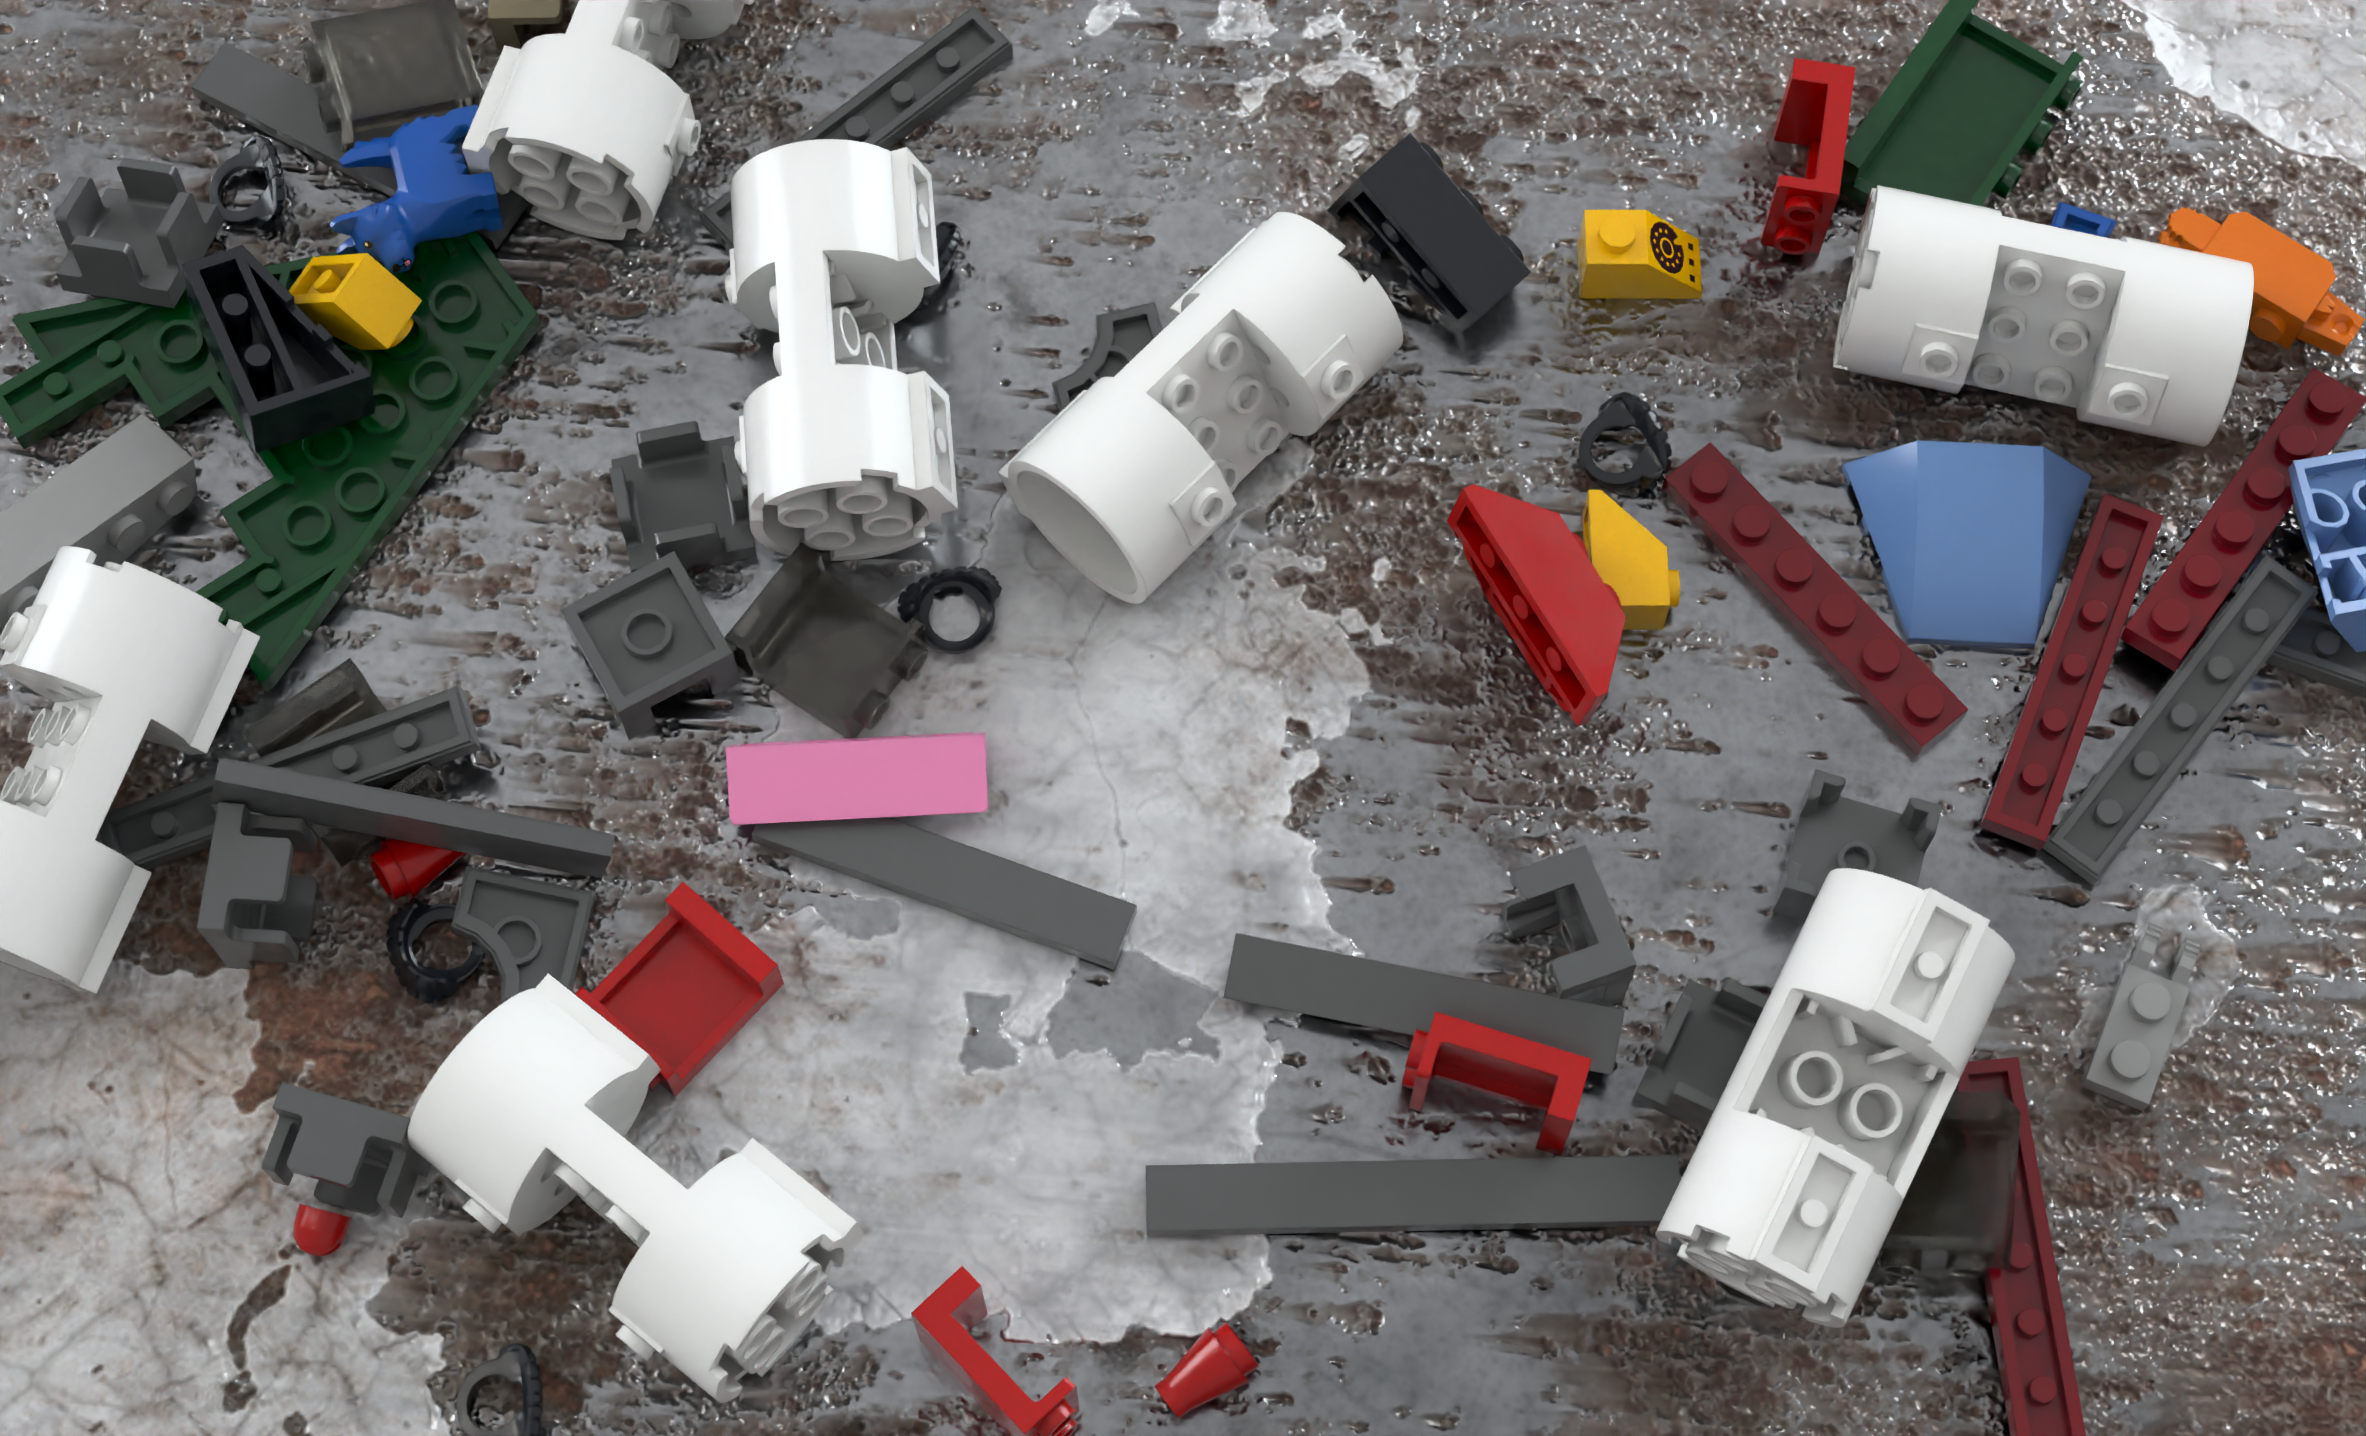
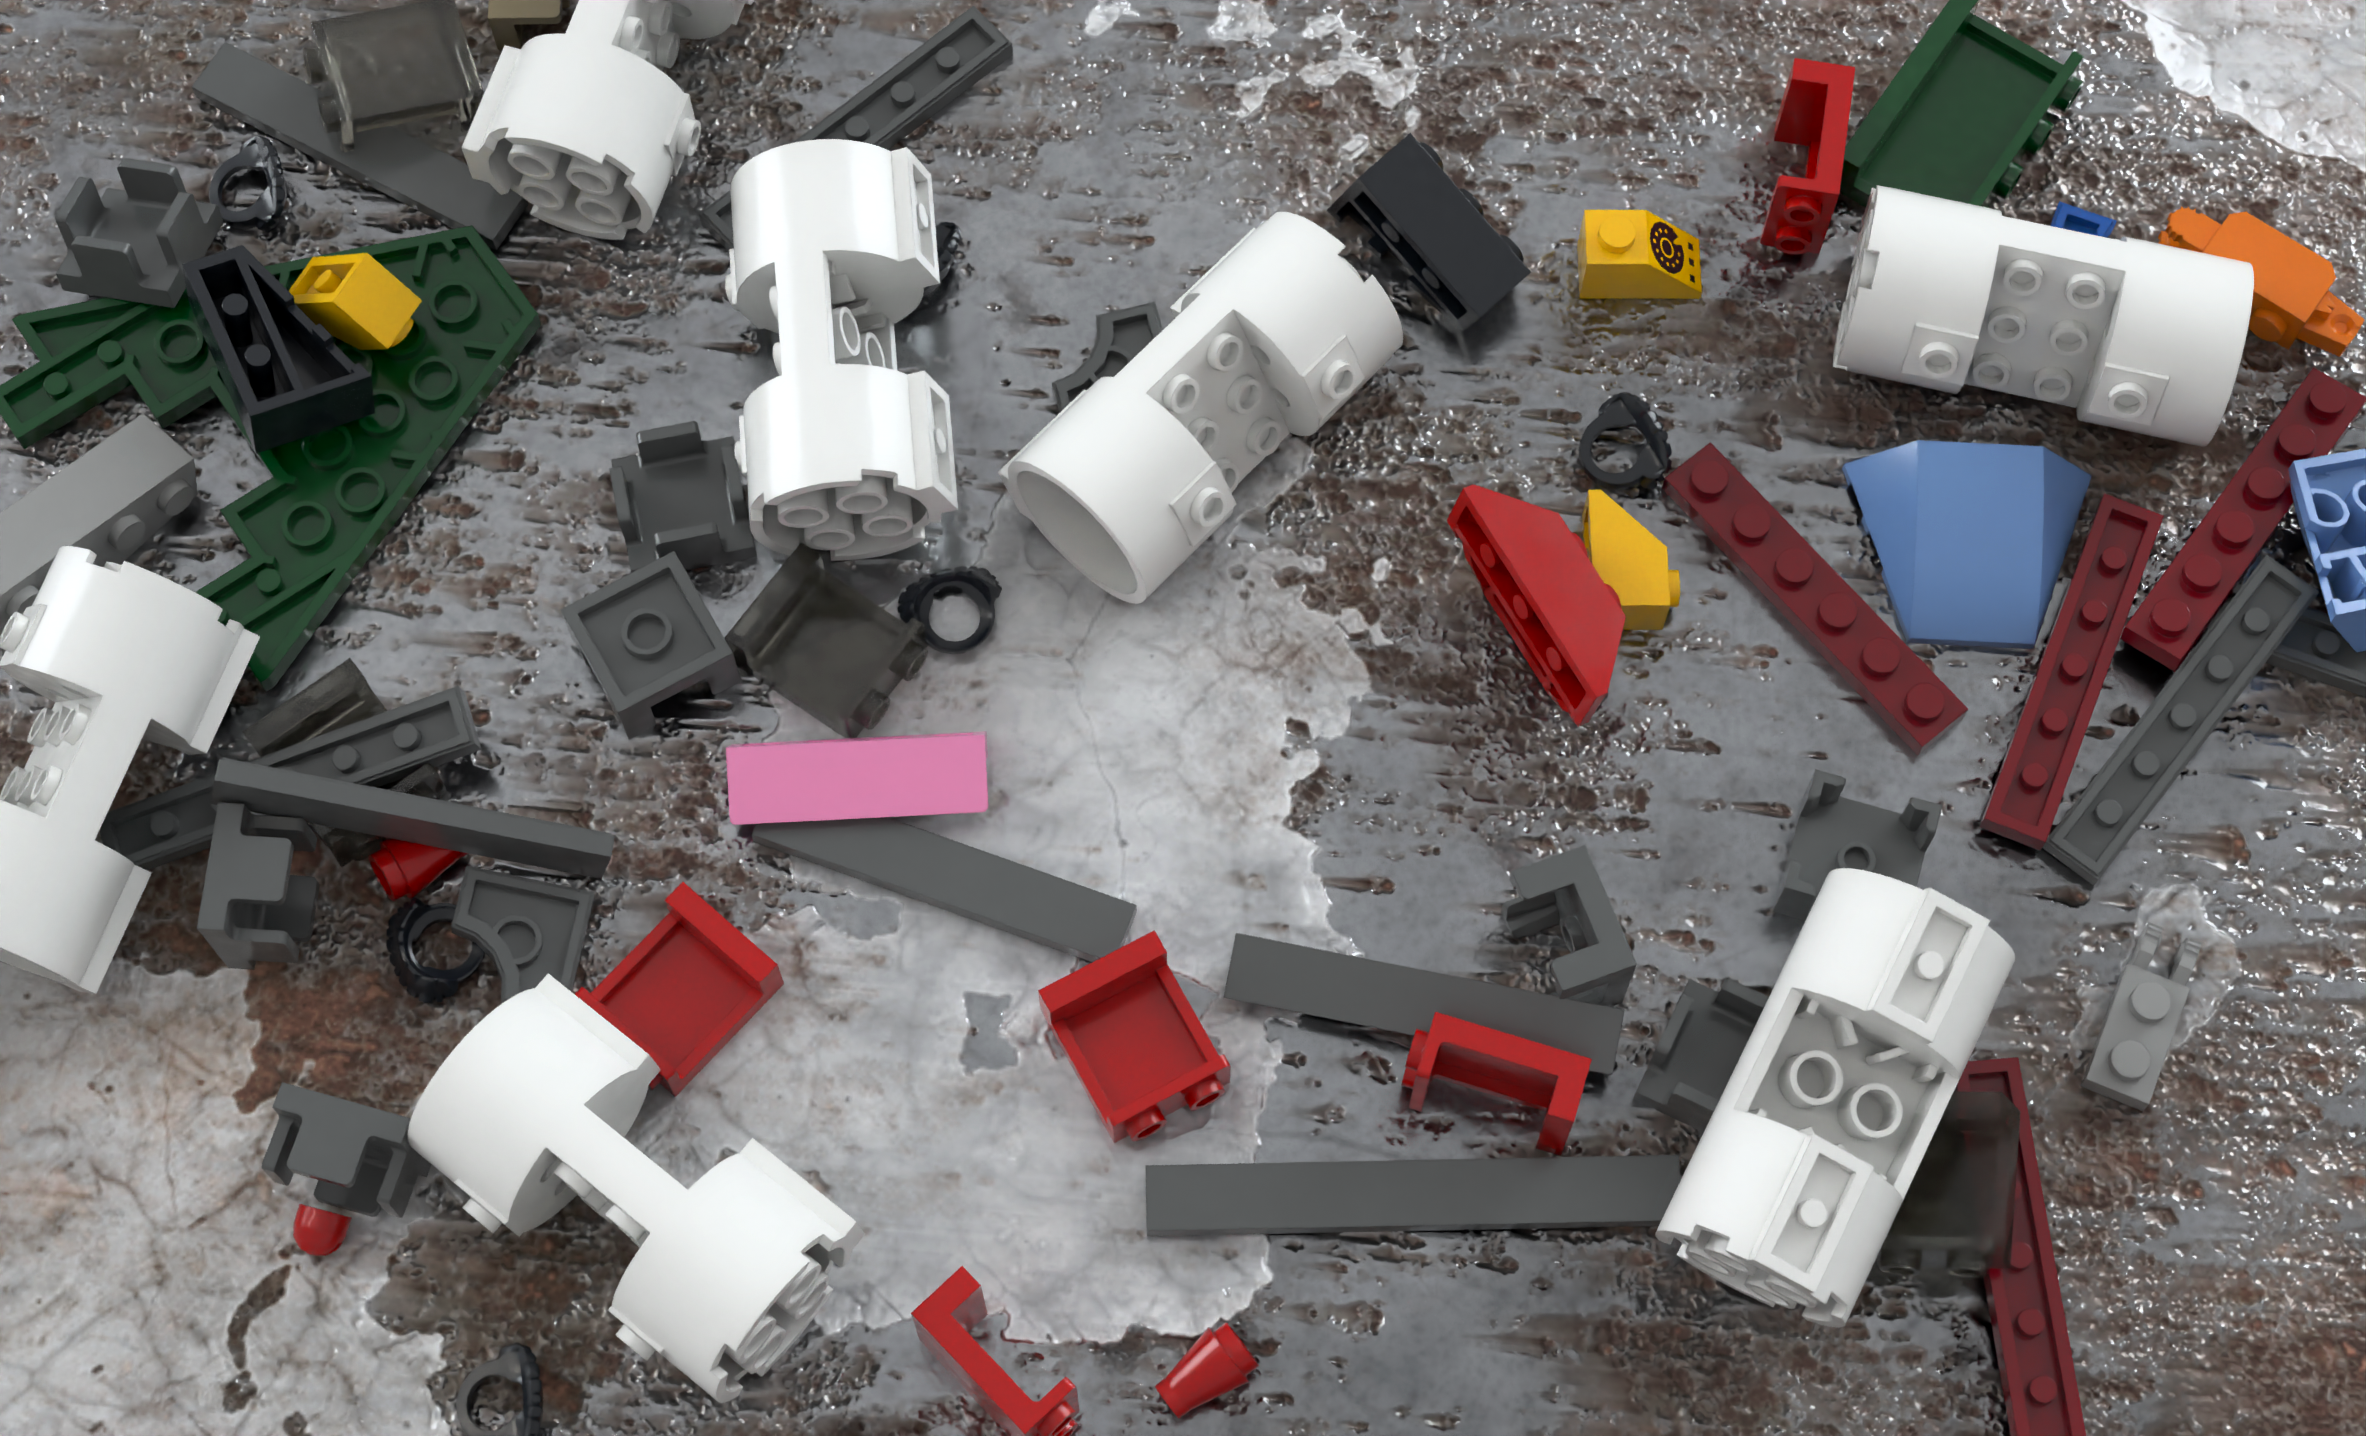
(432, 195): blue animal -> none
(1134, 1039): none -> red panel

